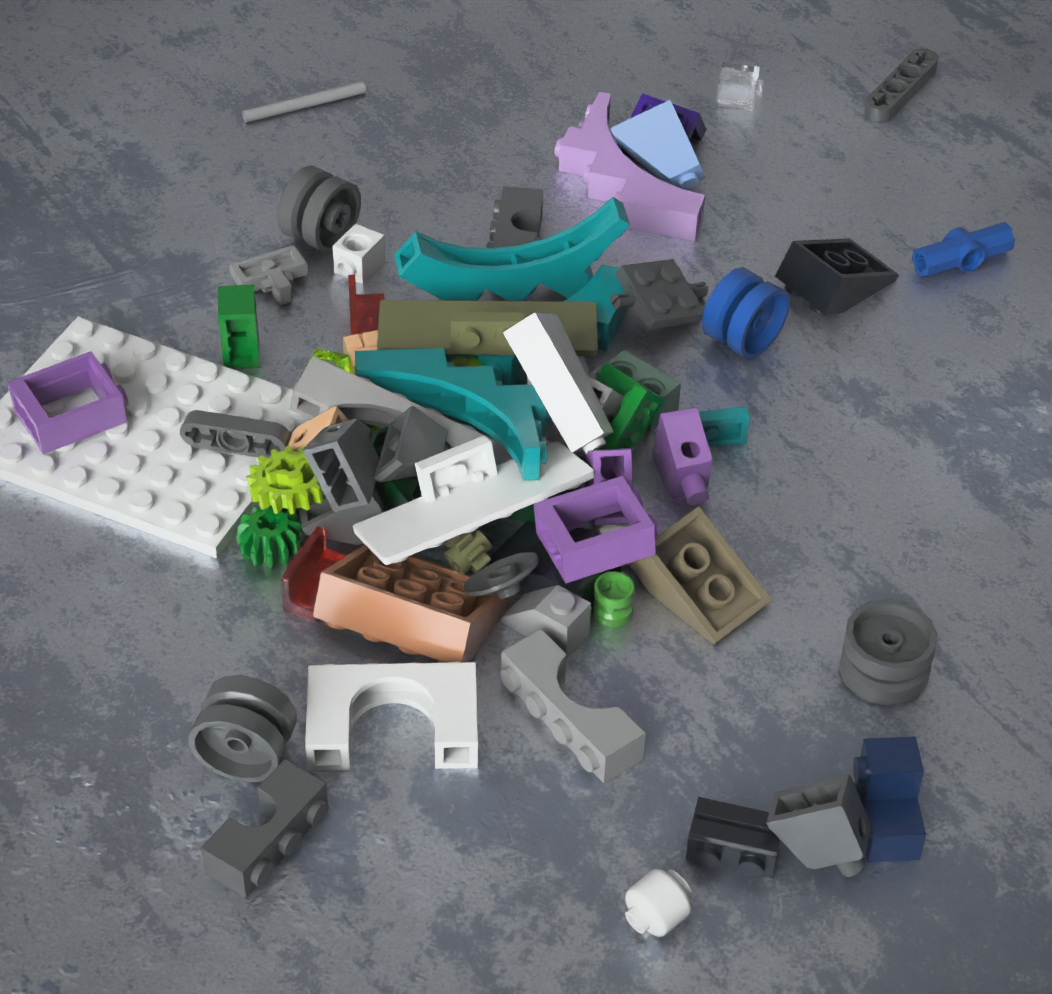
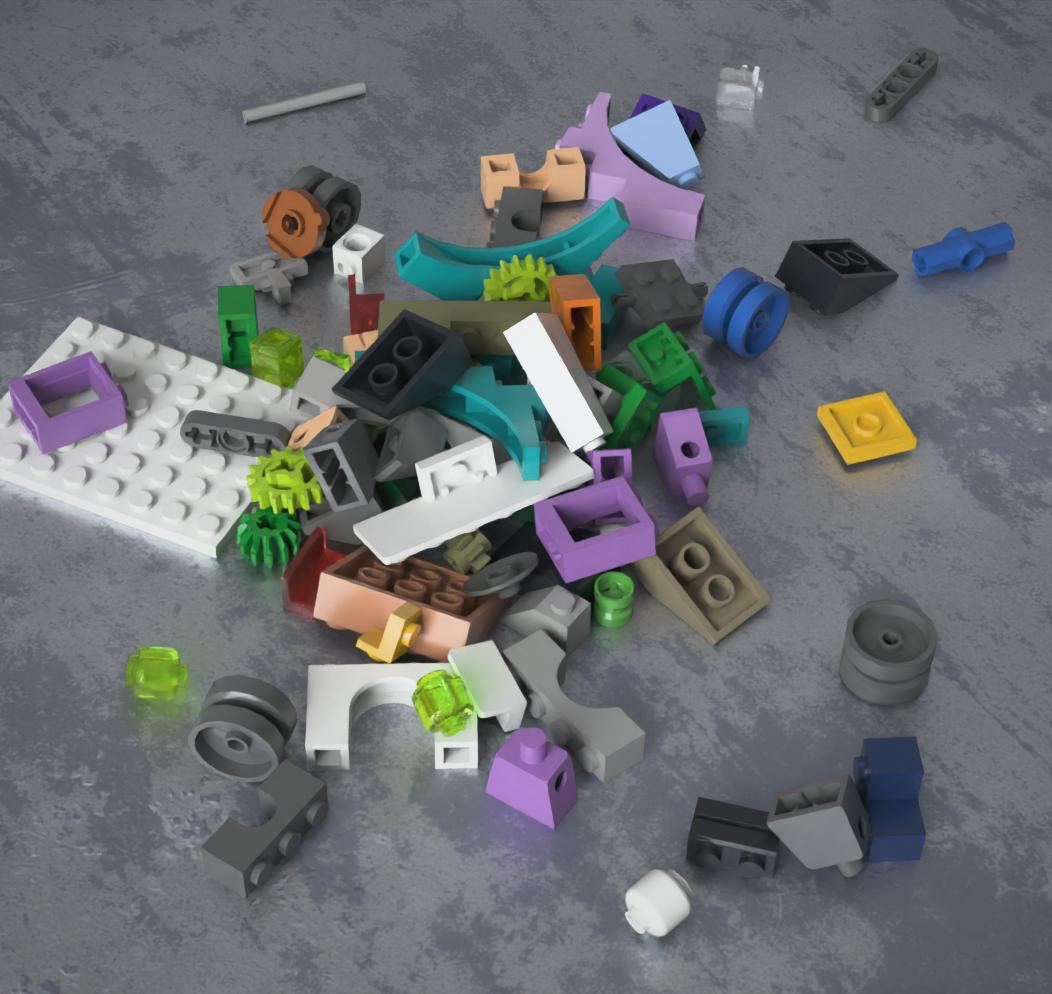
(155, 673): none -> clear neon green head
(277, 357): none -> clear neon green brick
(311, 221): none -> dark orange plate
(396, 639): none -> yellow bracket
(405, 367): none -> black slope
(442, 702): none -> clear neon green head
(489, 683): none -> white panel
(519, 281): none -> lime gear
(534, 777): none -> medium lavender torso
(560, 177): none -> light nougat arch
(579, 312): none -> orange slope
(667, 363): none -> green bracket
(866, 427): none -> yellow plate

